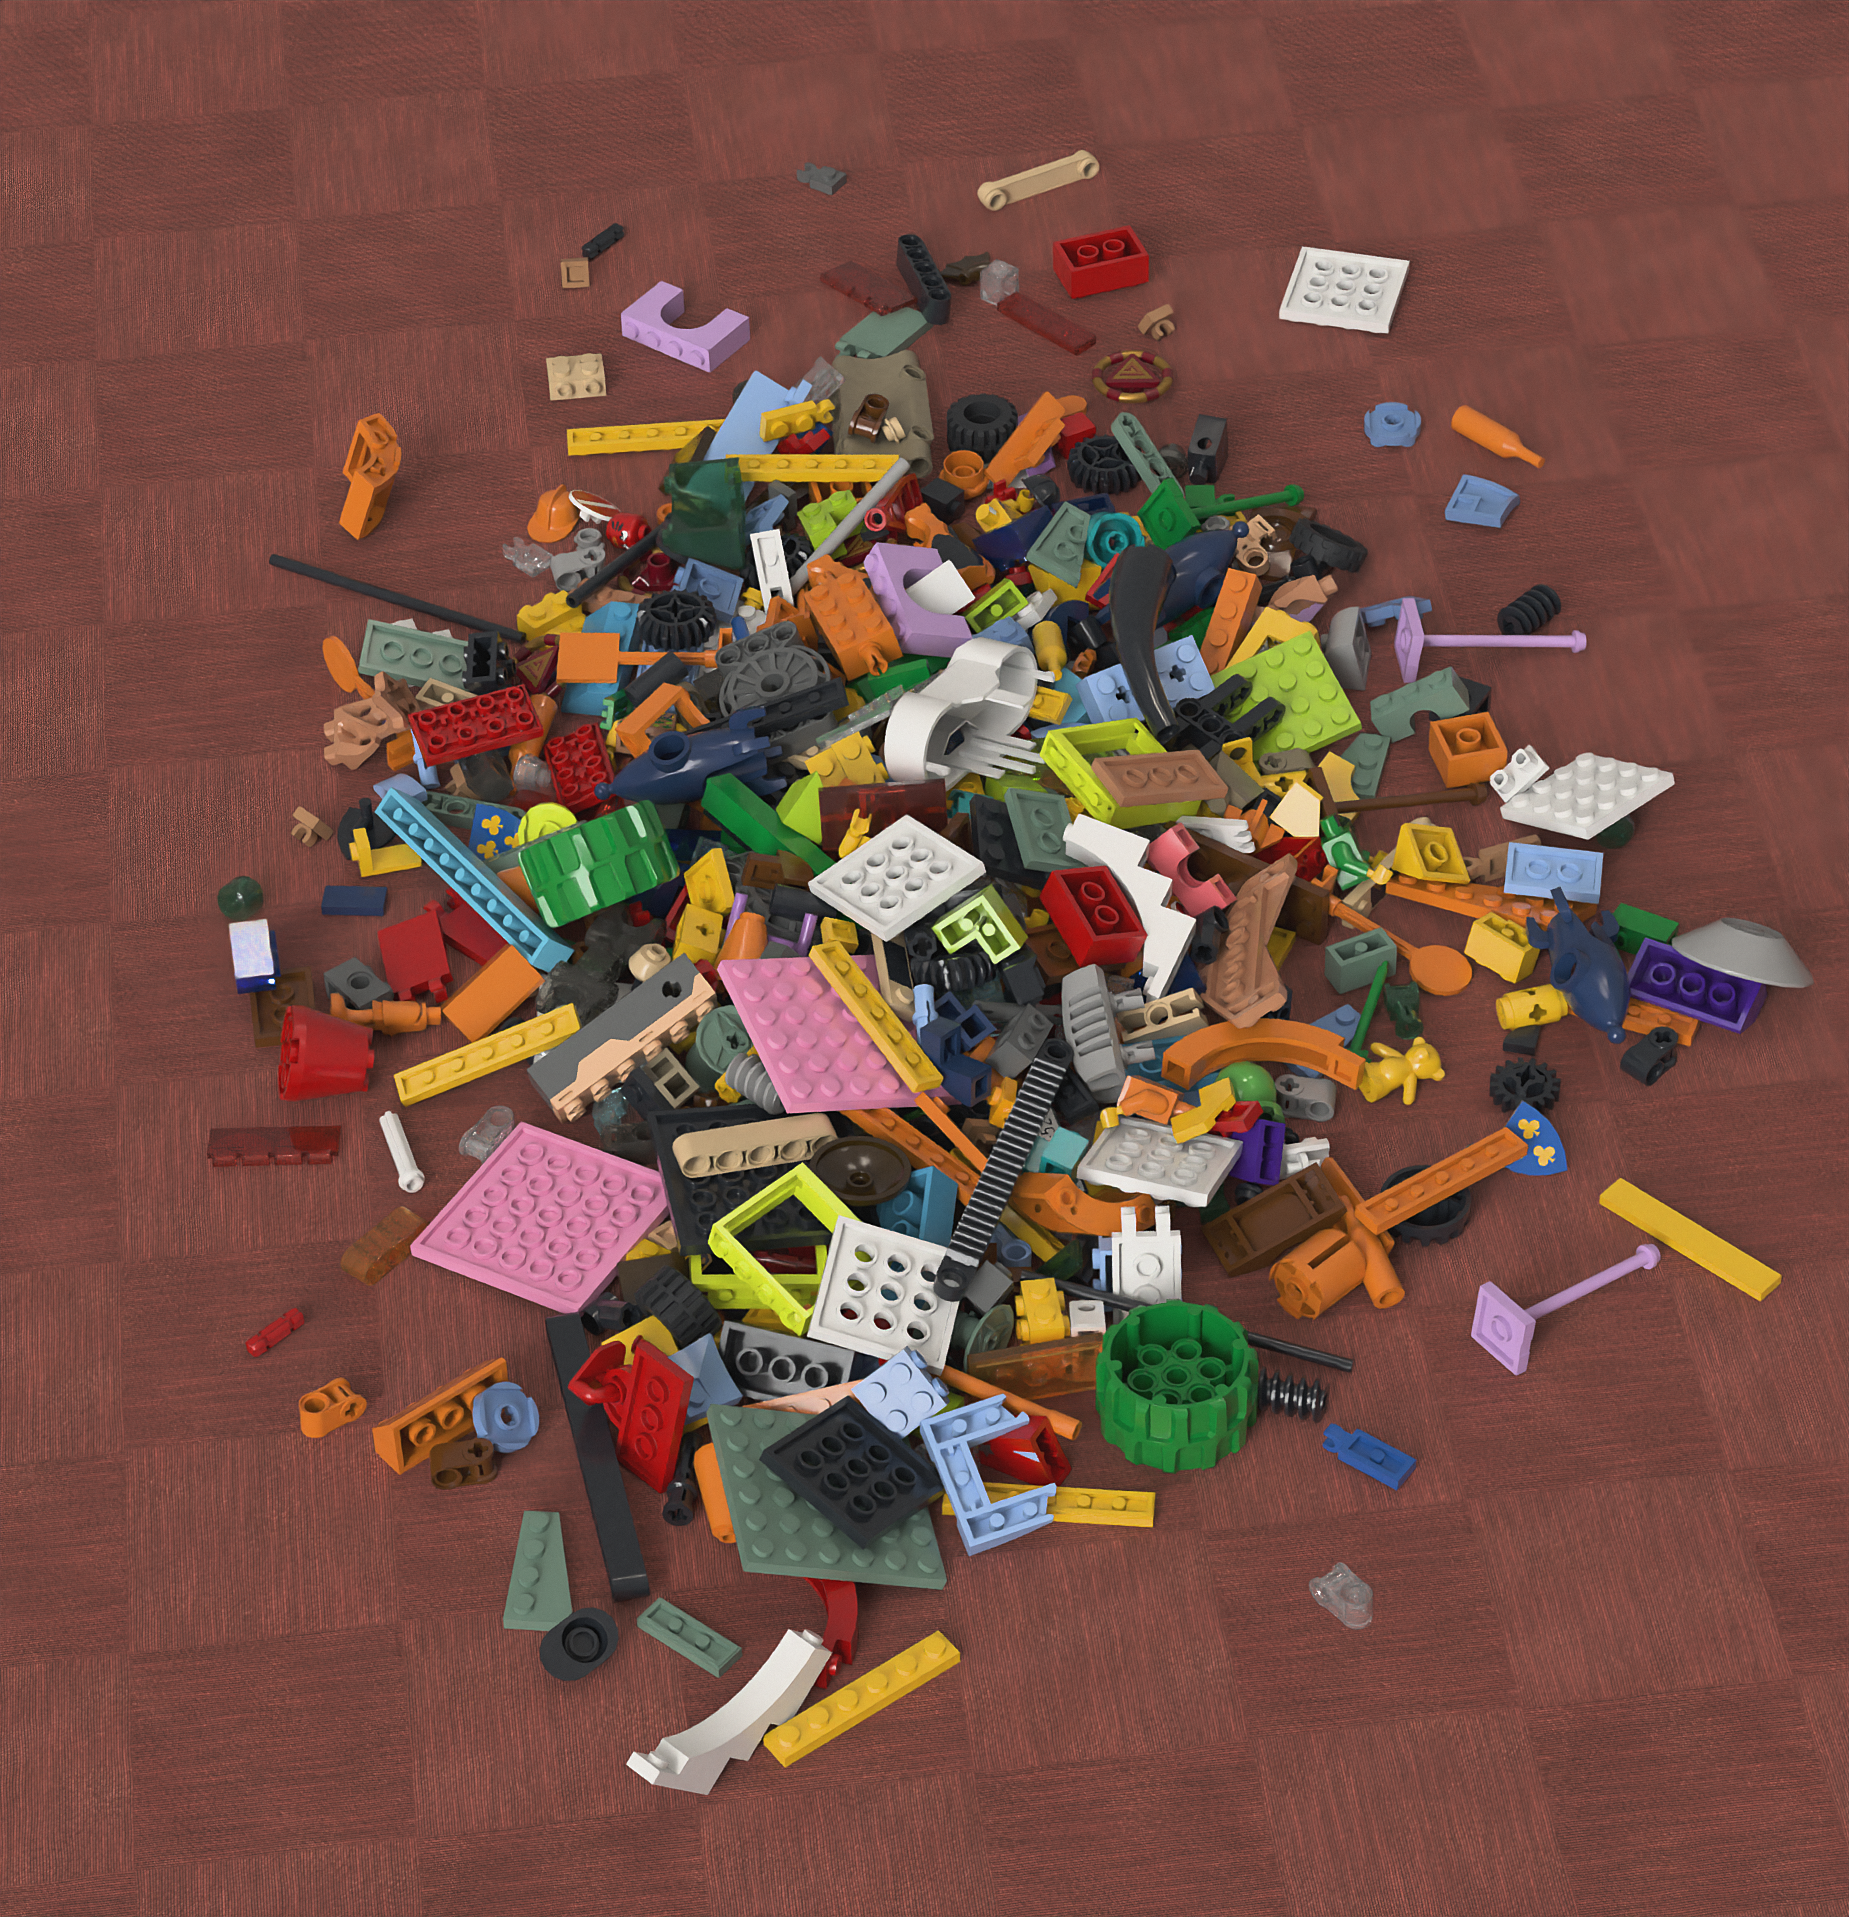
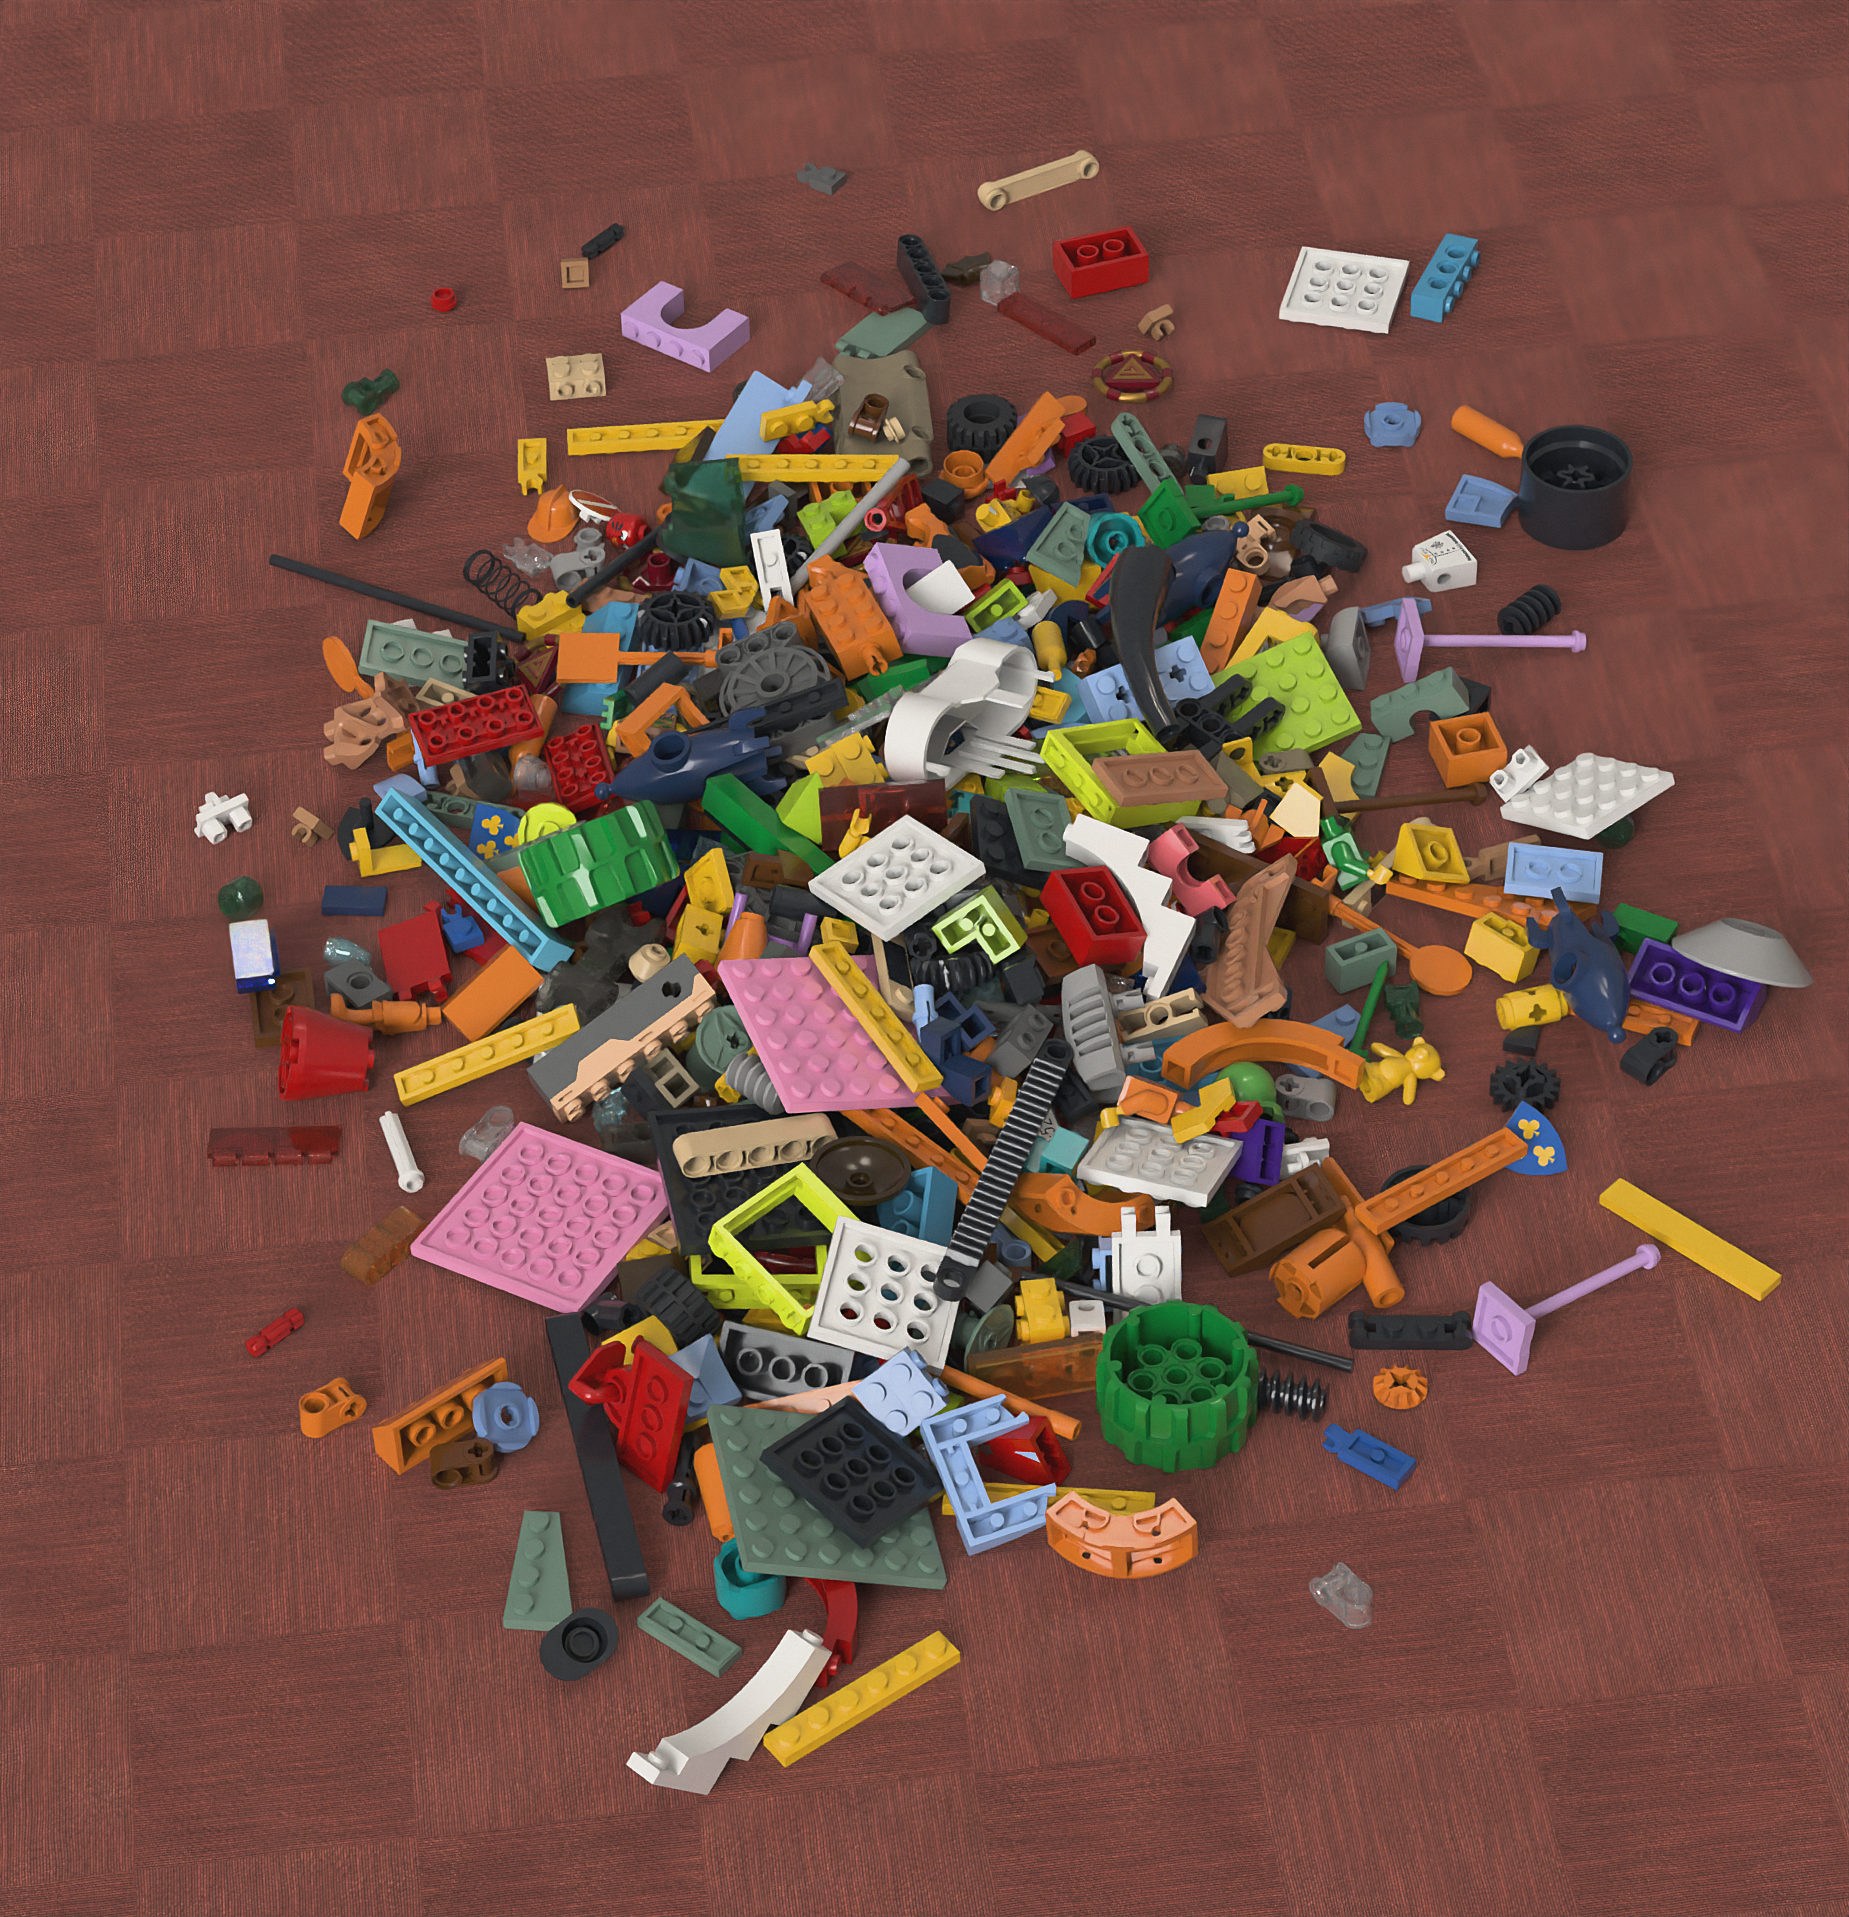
(221, 812): none -> white hips
(341, 950): none -> clear light blue cone
(368, 394): none -> clear green connector
(443, 299): none -> red plate
(460, 931): none -> blue plate
(489, 574): none -> black piece
(532, 464): none -> yellow plate
(739, 594): none -> yellow tile
(746, 1592): none -> teal brick
(1121, 1543): none -> orange window
(1241, 483): none -> yellow plate
(1322, 460): none -> yellow beam
(1400, 1396): none -> orange gear
(1410, 1332): none -> black plate
(1441, 564): none -> white torso
(1444, 277): none -> dark azure brick
(1575, 487): none -> black wheel

